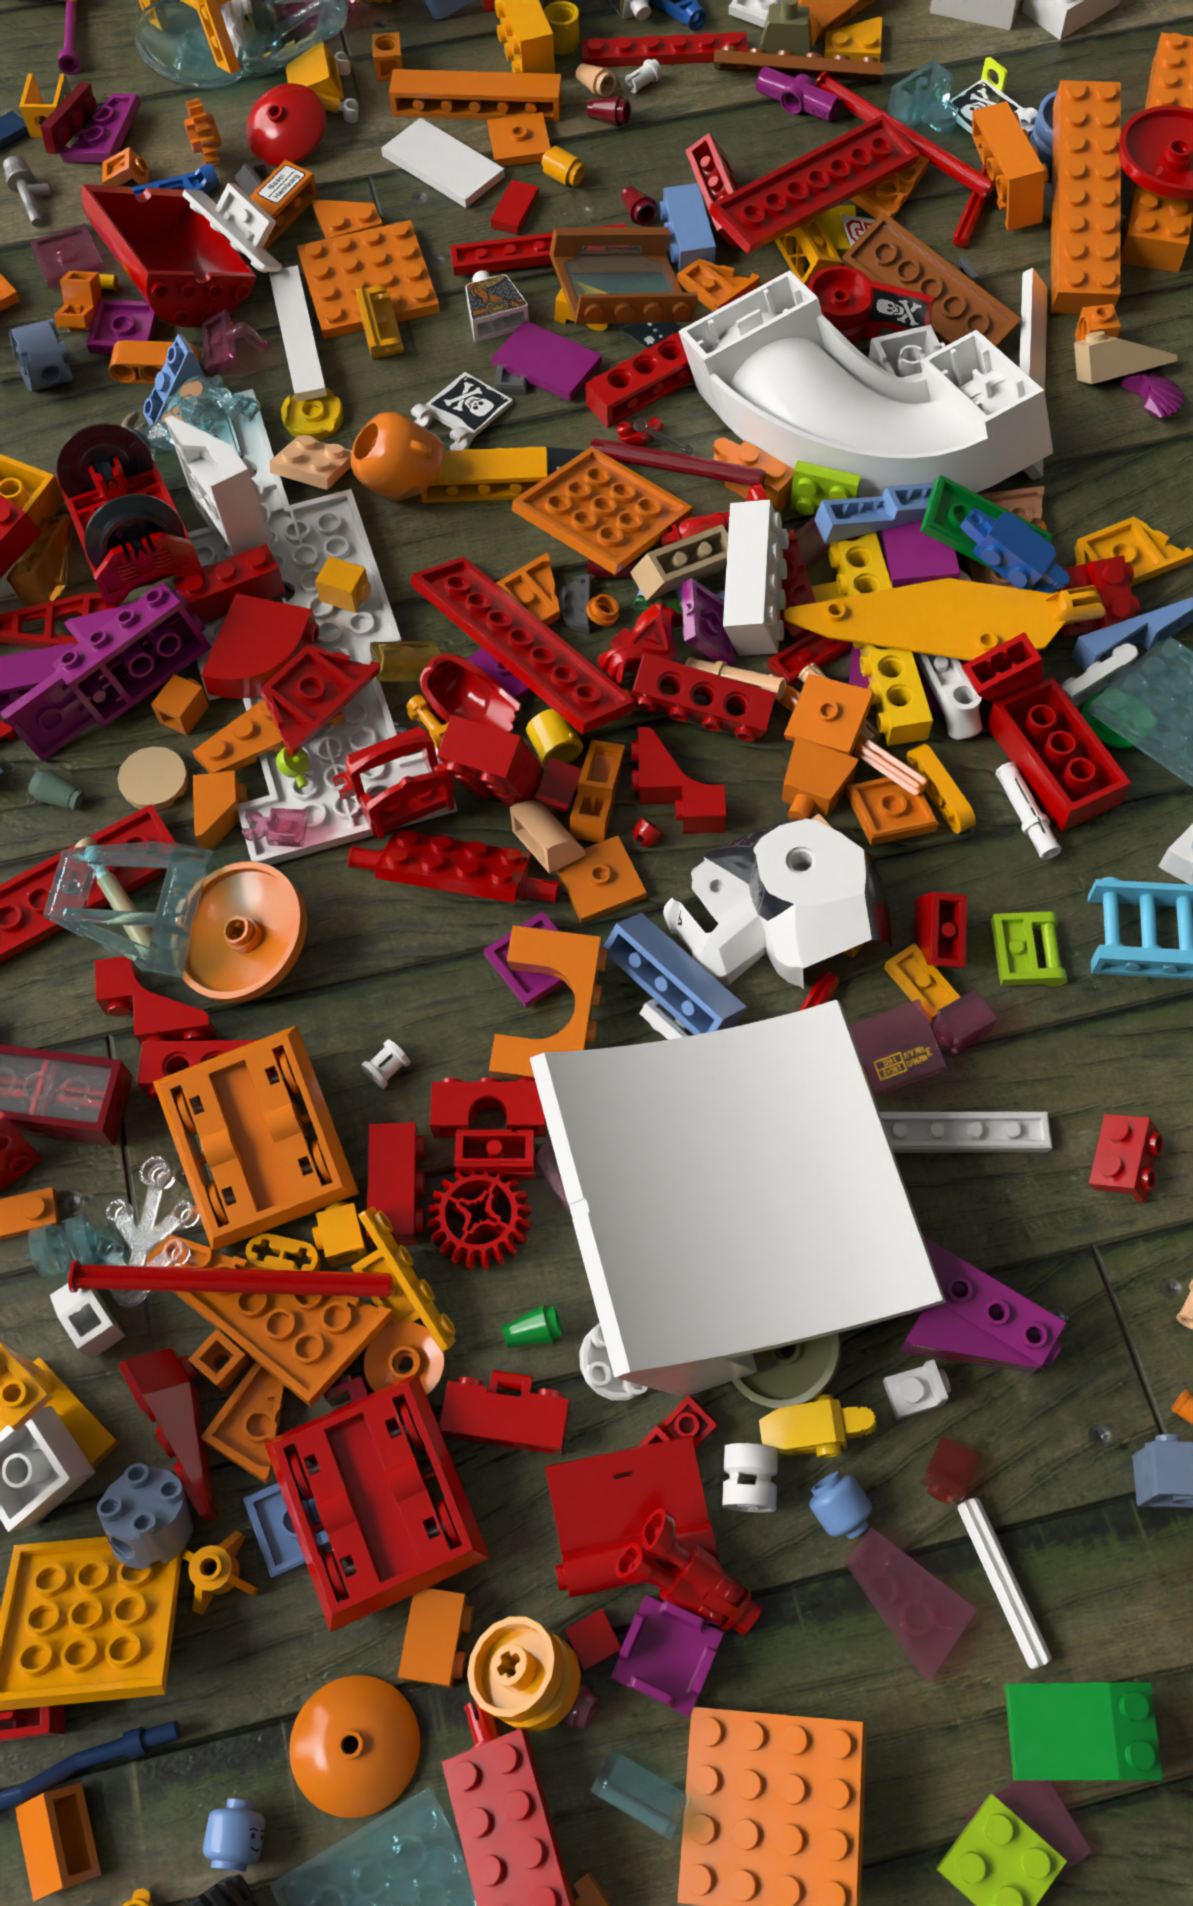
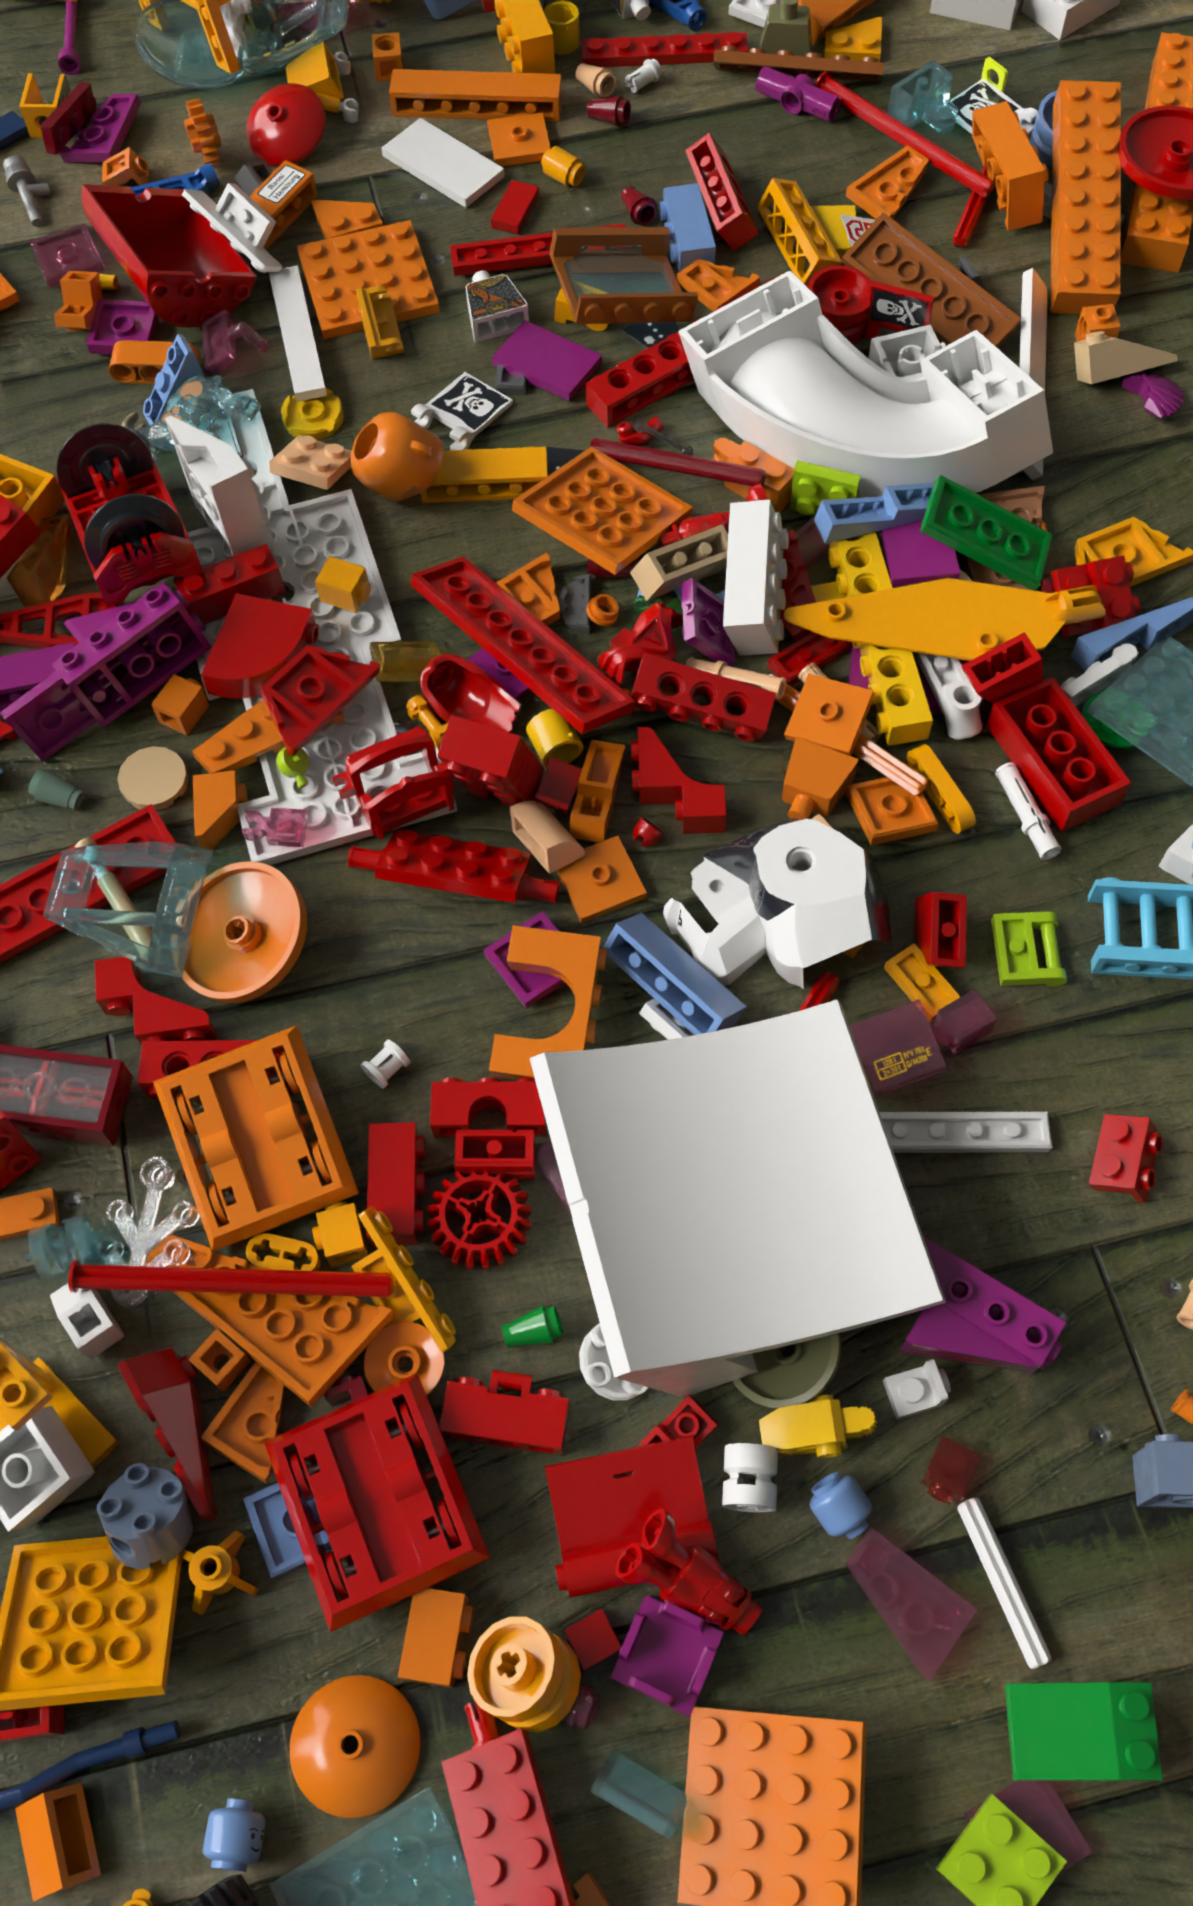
(40, 355): sand blue brick -> none
(814, 183): red plate -> none
(1015, 551): blue hinge -> none

